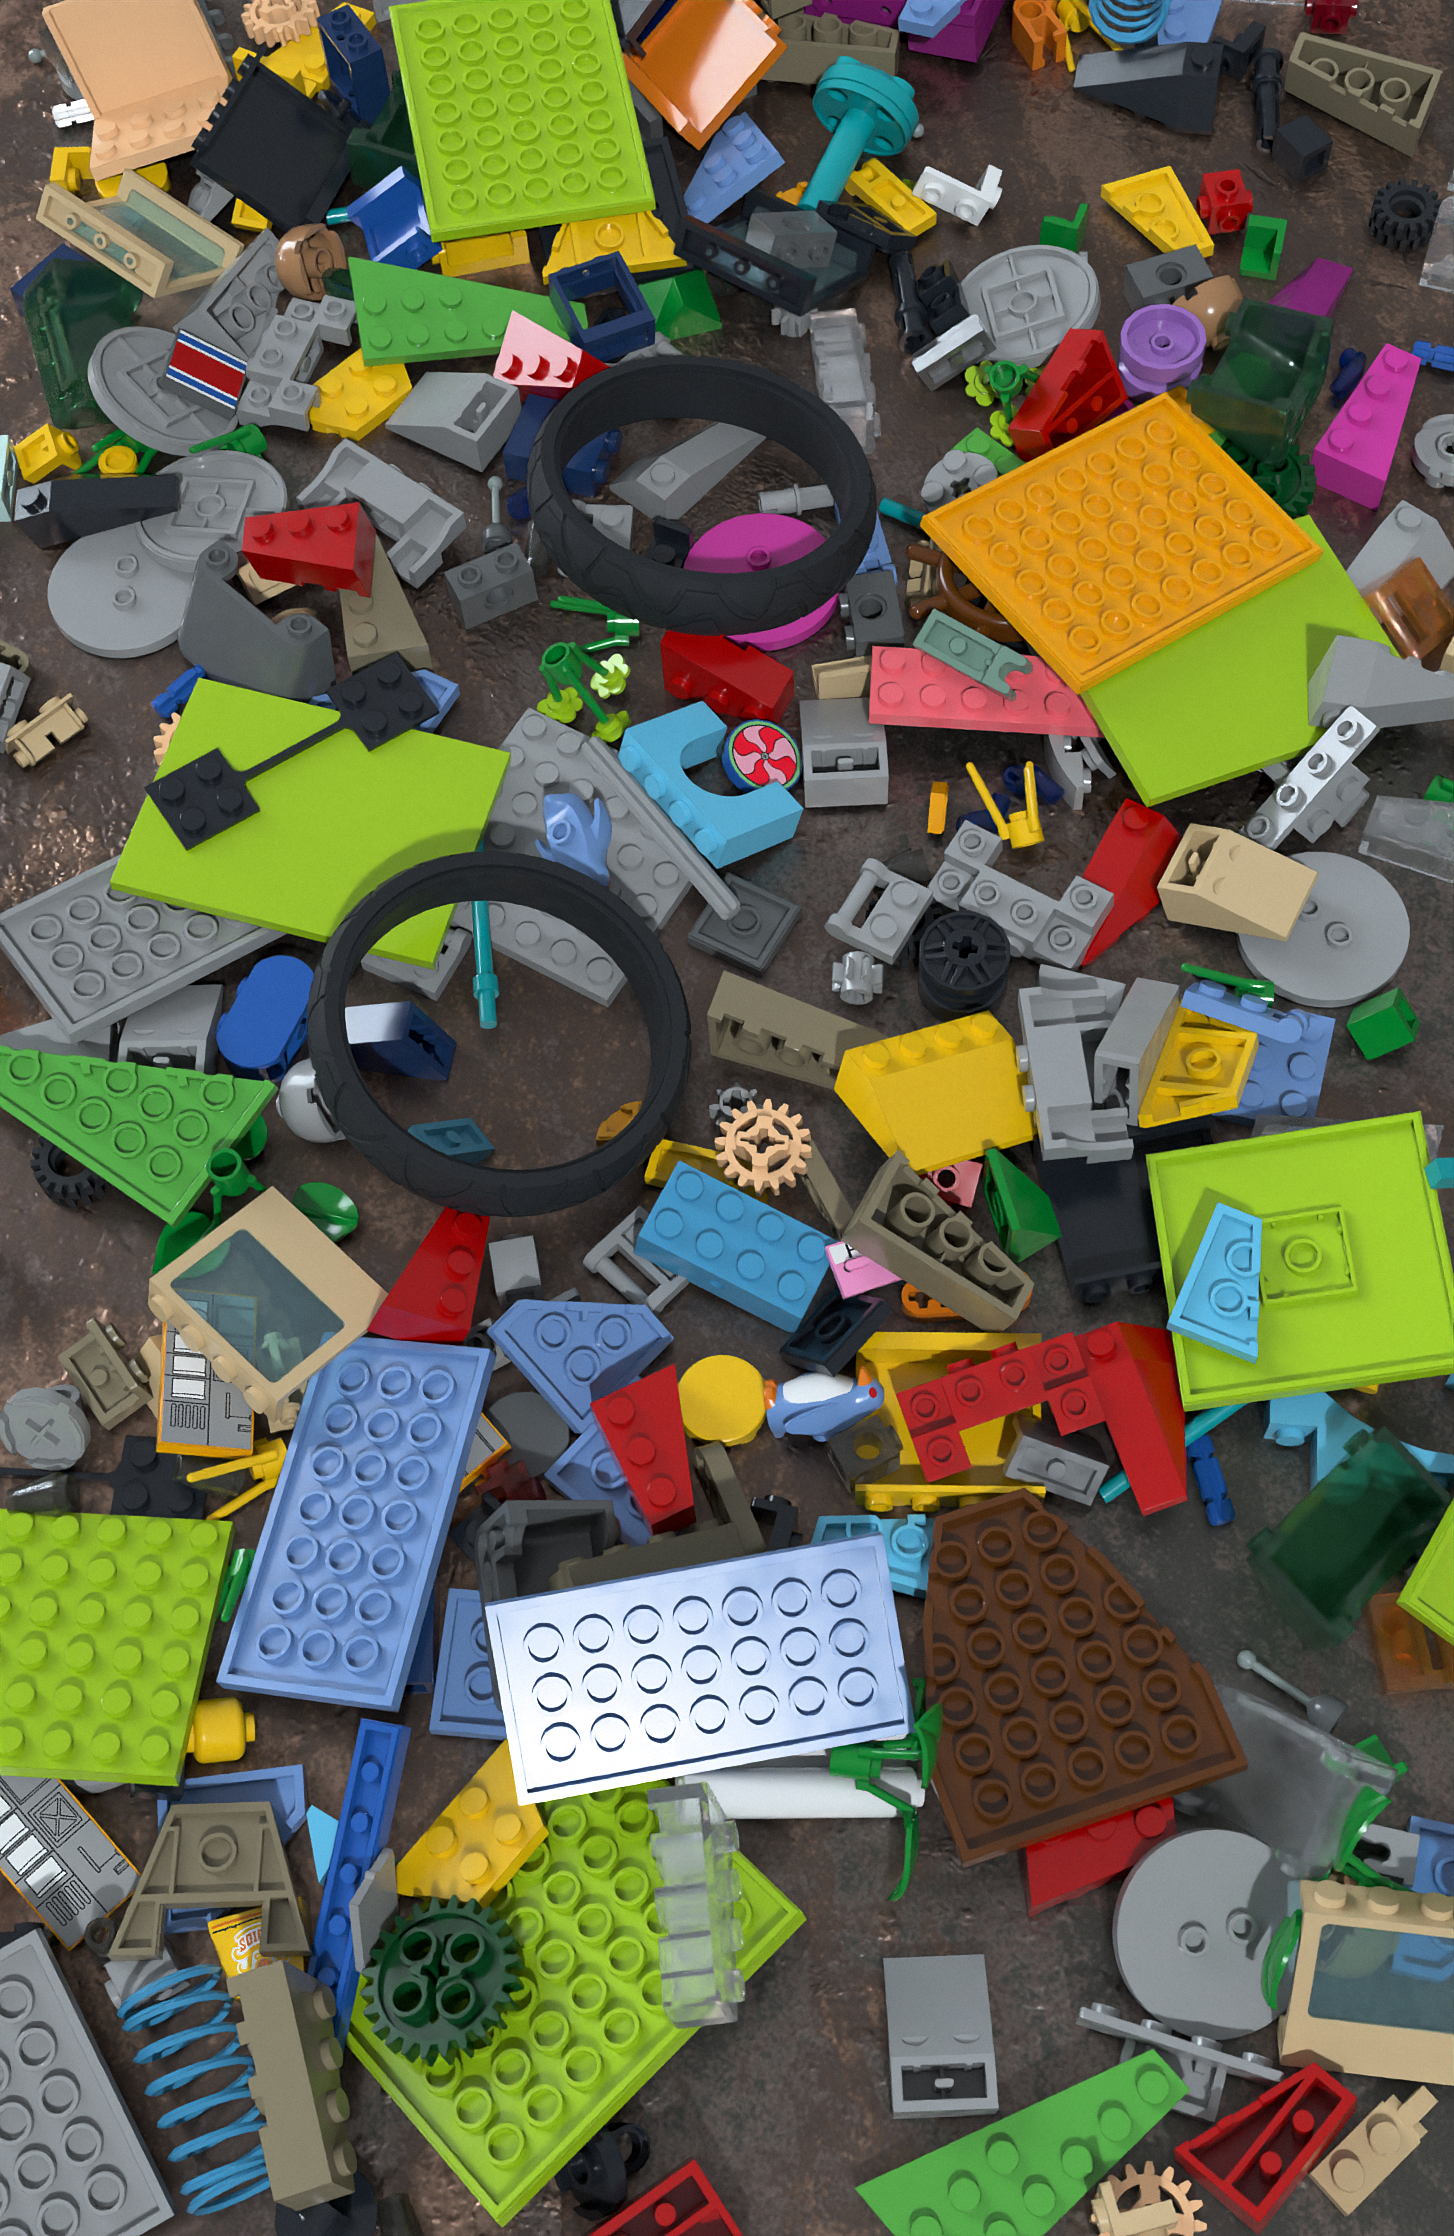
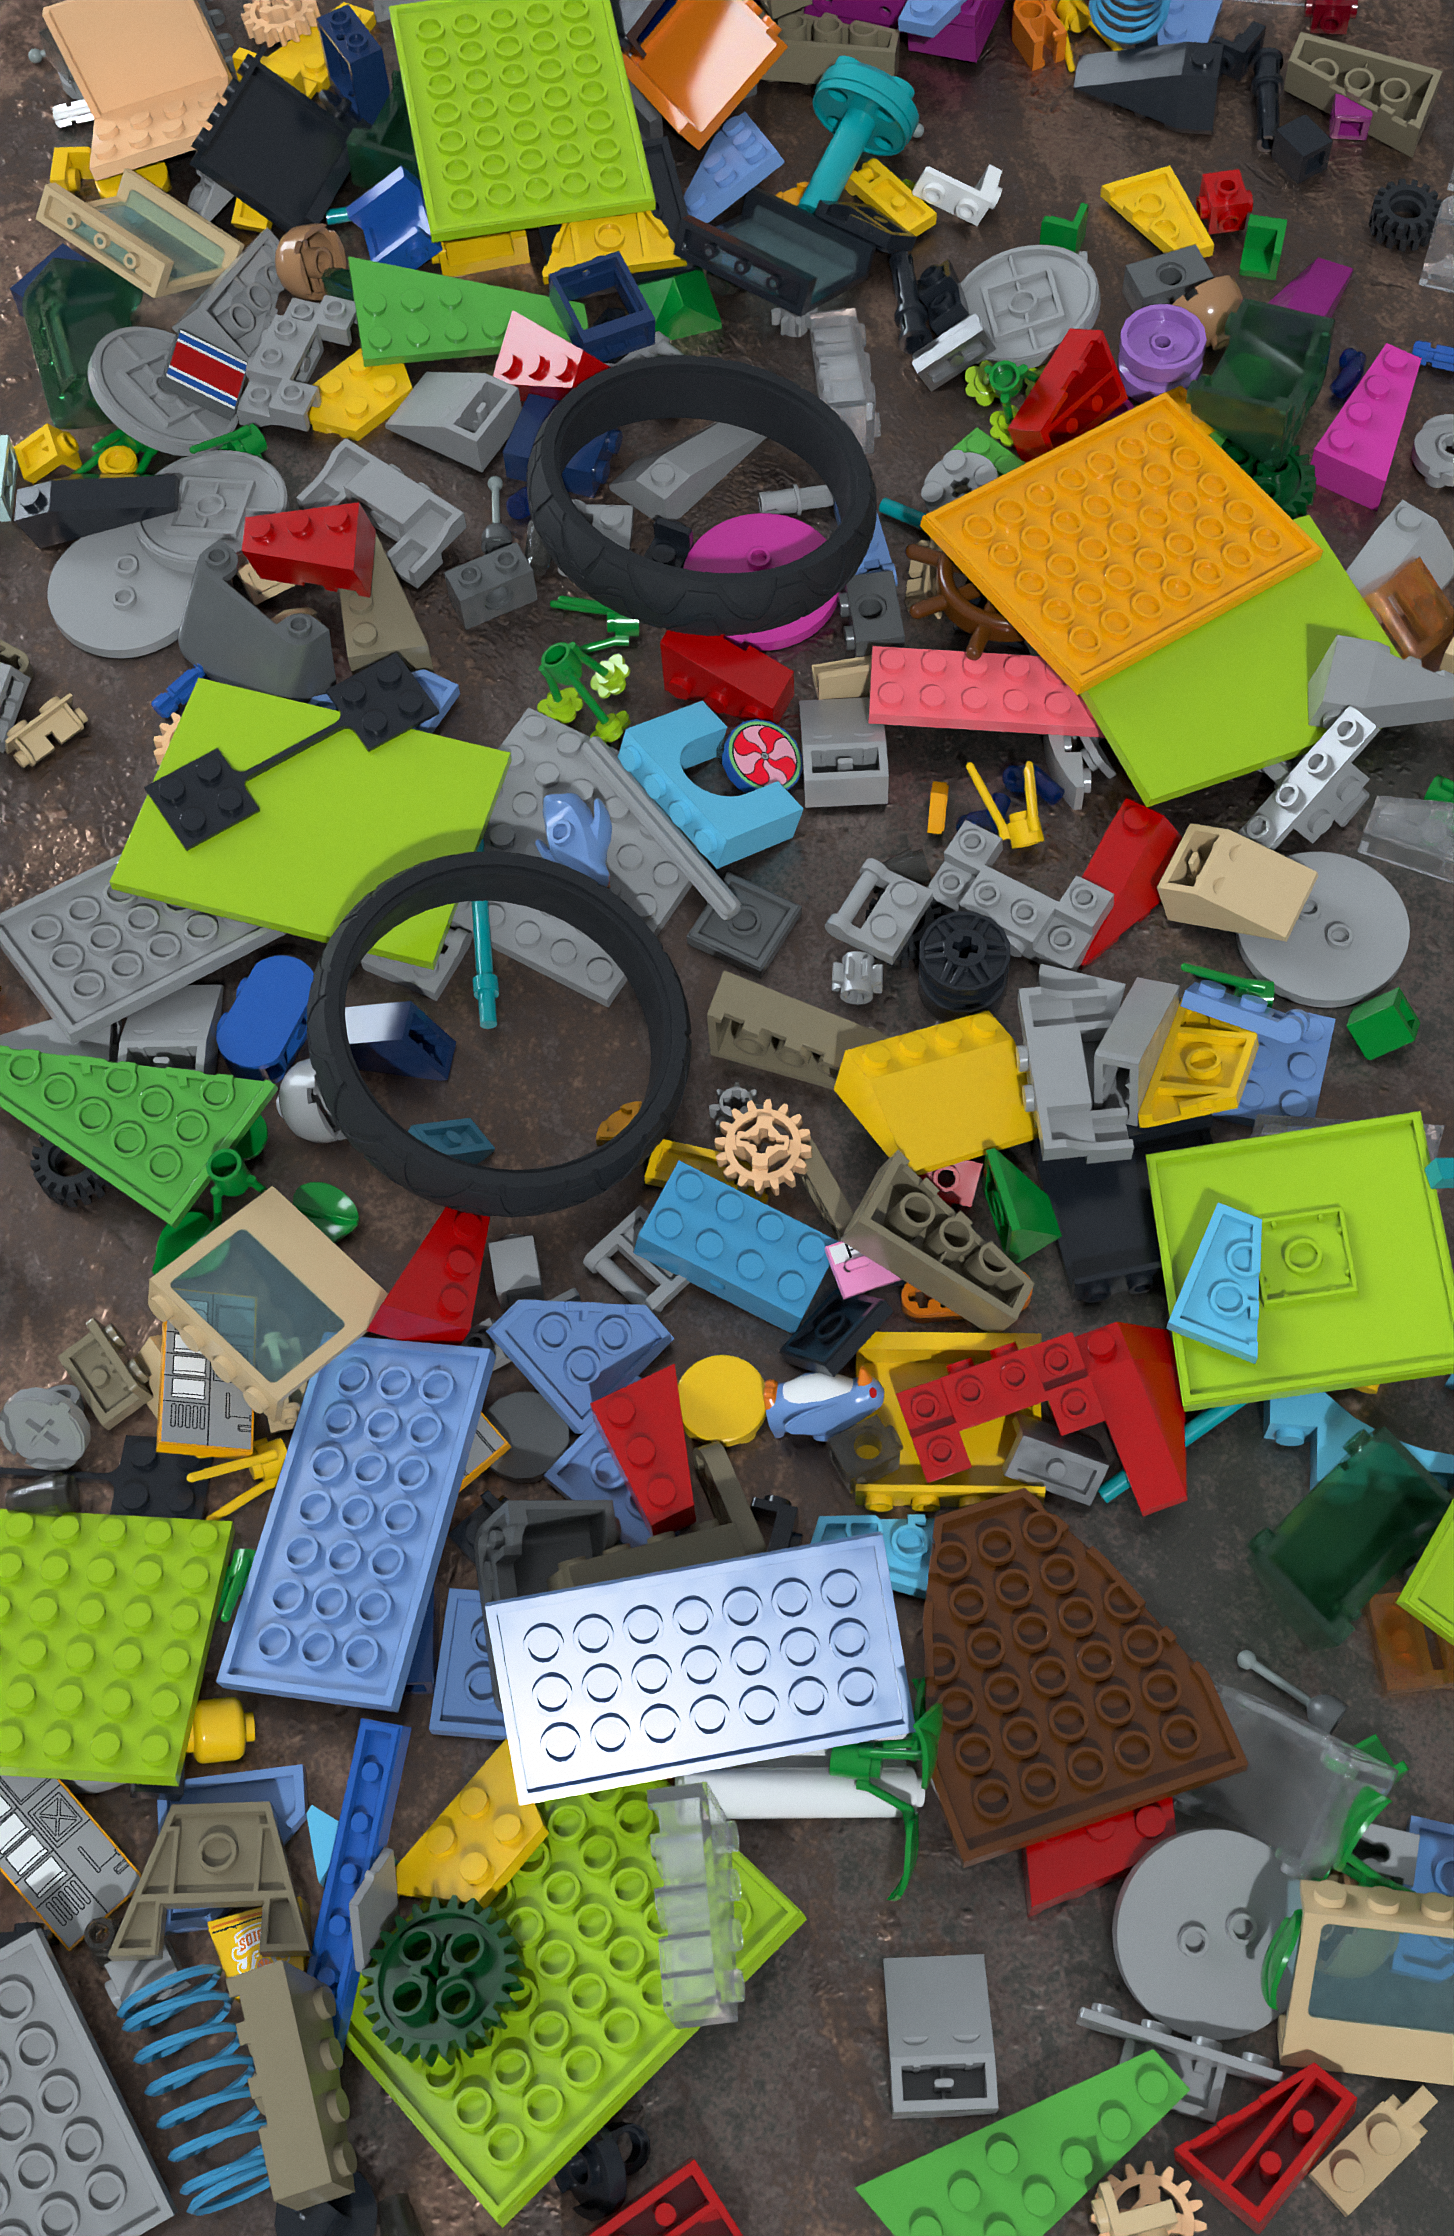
(219, 1486): clear smoke cone -> none
(514, 1480): clear red bracket -> none
(794, 237): dark grey brick -> none
(970, 653): sand green plate -> none
(1210, 1481): blue axle -> none
(1348, 119): none -> magenta slope

